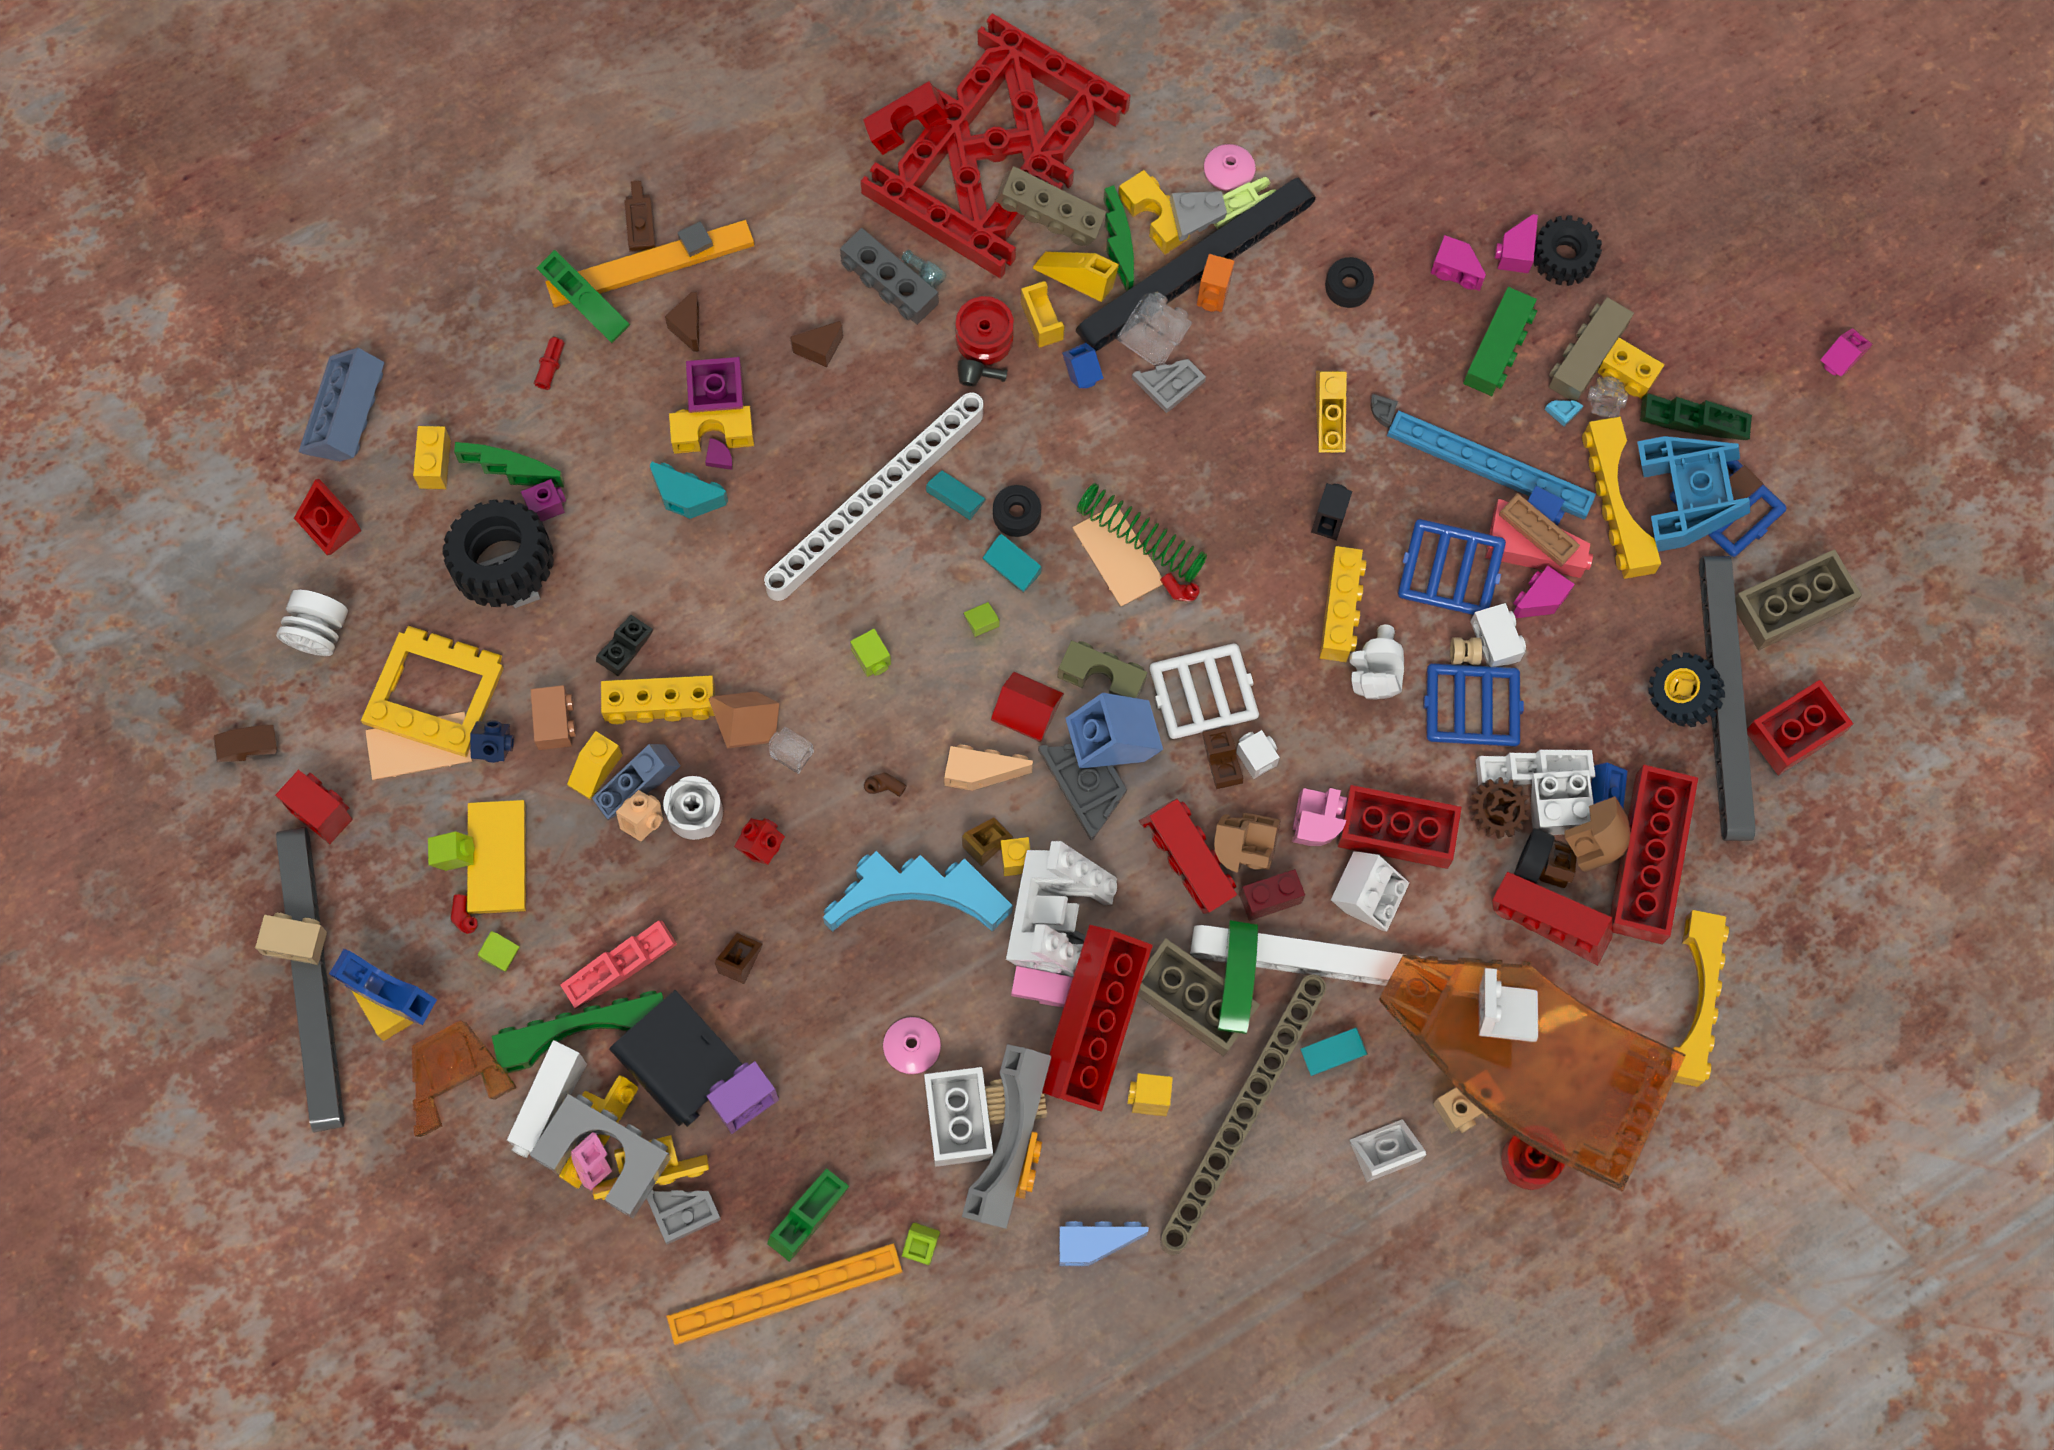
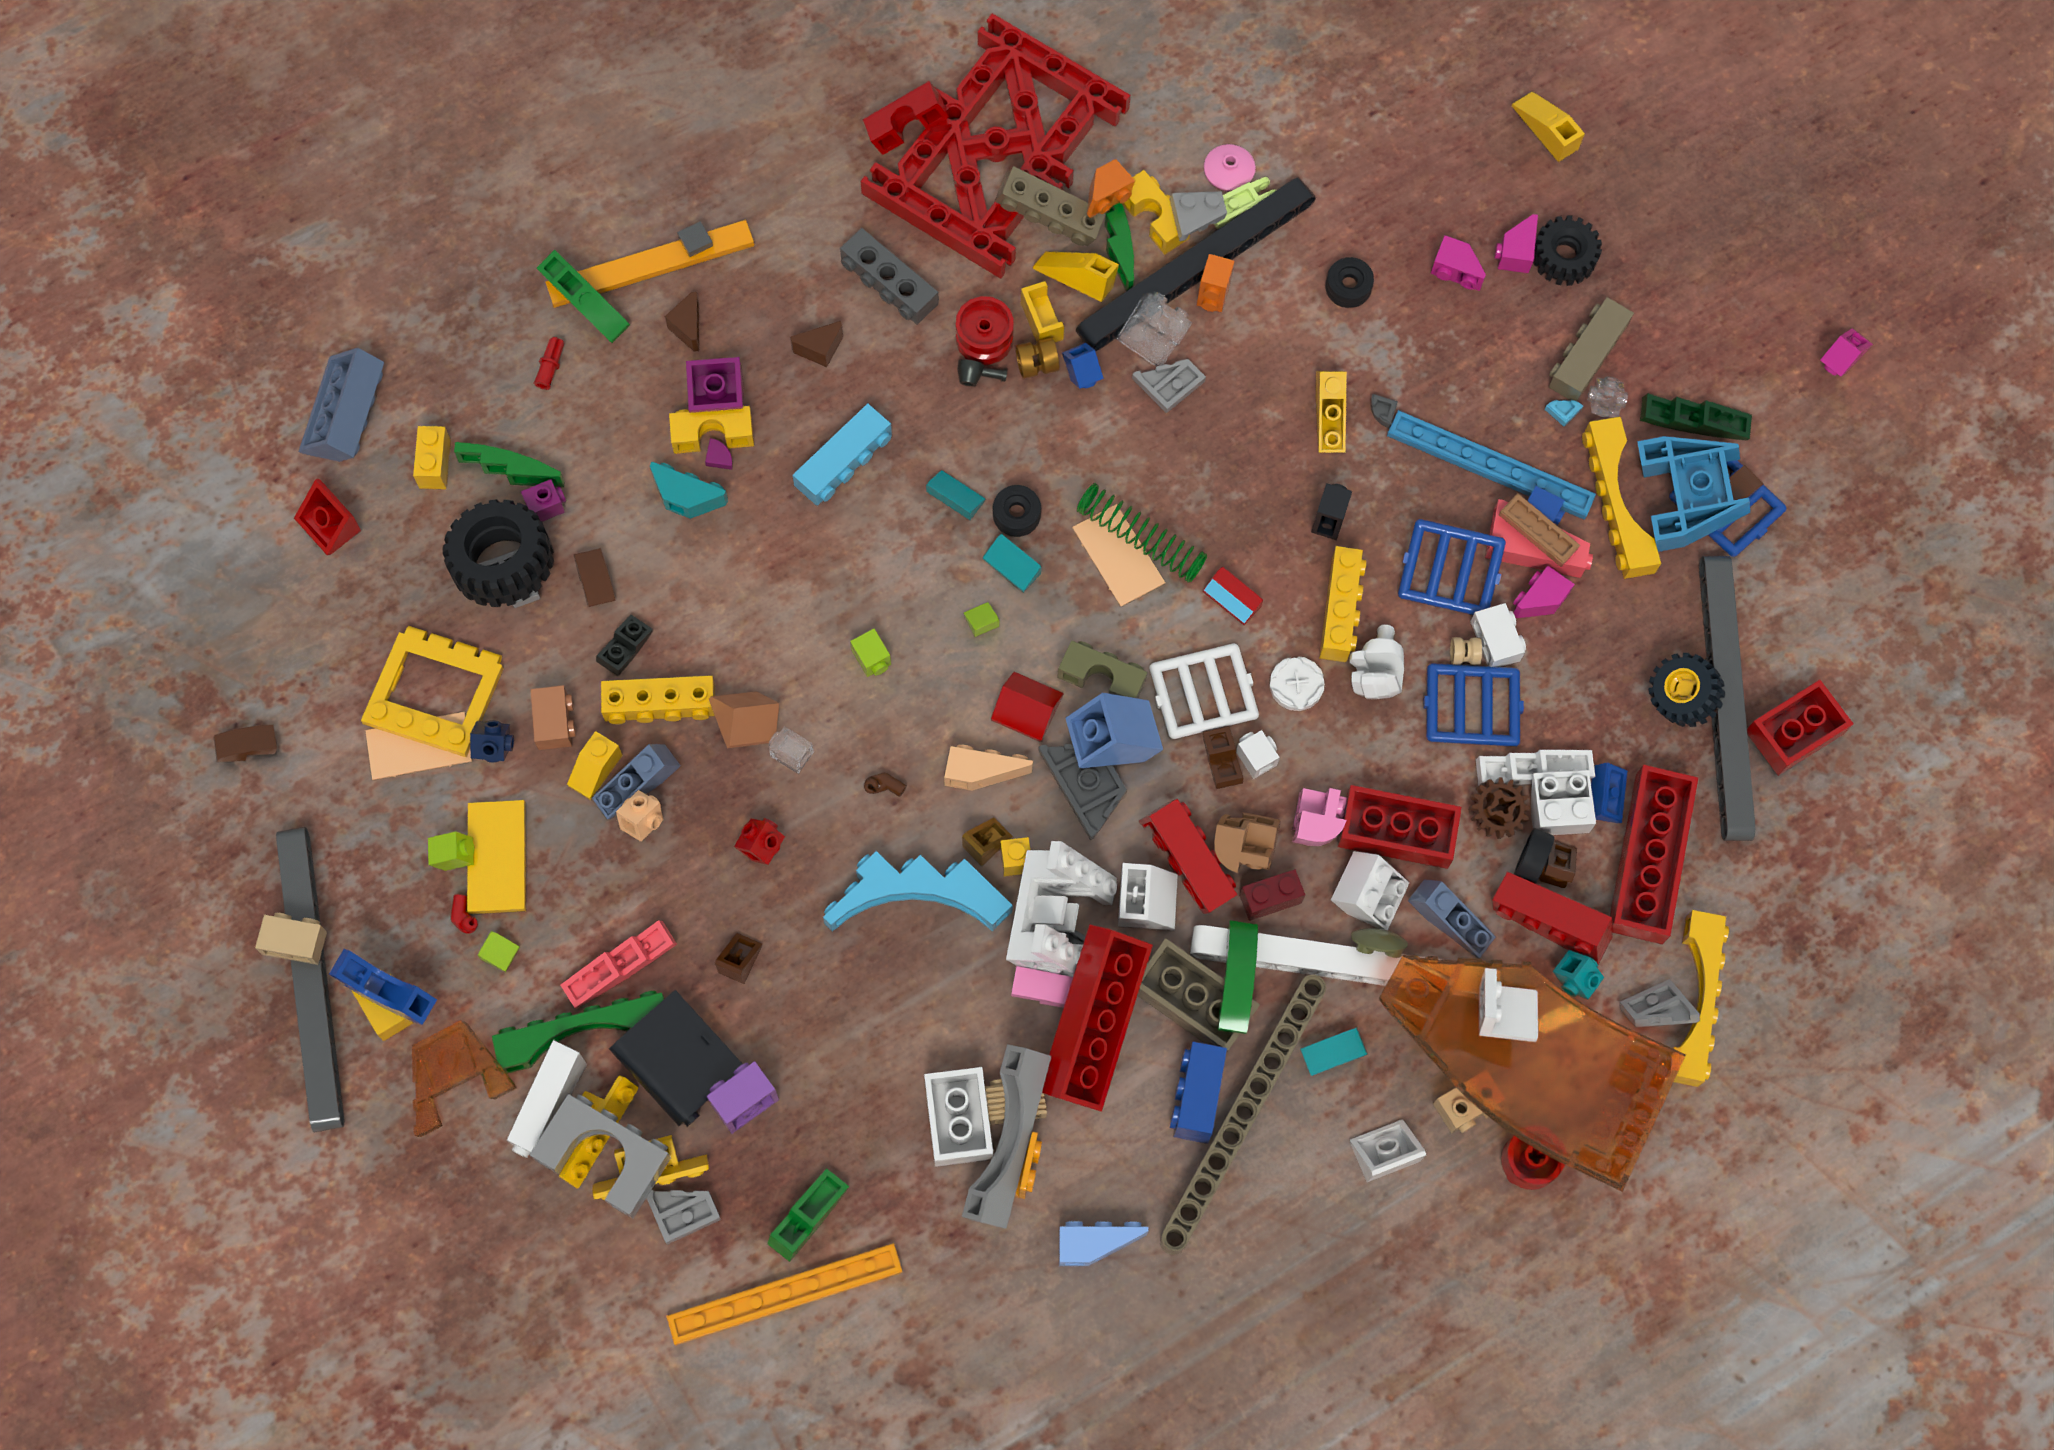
(312, 622): white wheel -> none
(315, 805): red brick -> none
(590, 1161): bright pink slope -> none
(594, 577): none -> reddish brown slope
(639, 219): reddish brown hinge -> none
(682, 797): white brick -> none
(842, 455): none -> medium azure brick
(871, 507): white beam -> none
(914, 1059): bright pink dish -> none
(921, 1243): lime slope -> none
(928, 271): clear light blue bar -> none
(1046, 356): none -> pearl gold wheel
(1108, 187): none -> orange slope
(1147, 897): none -> white slope
(1150, 1094): yellow brick -> none
(1179, 591): red arm -> none
(1198, 1092): none -> blue brick
(1233, 596): none -> slope
(1297, 683): none -> white tile
(1379, 940): none -> olive dish
(1451, 916): none -> sand blue slope
(1500, 341): green brick -> none
(1550, 124): none -> yellow slope
(1578, 974): none -> teal brick
(1602, 838): medium nougat brick -> none
(1631, 367): yellow brick -> none
(1659, 1006): none -> light grey wing
(1796, 599): dark tan brick -> none

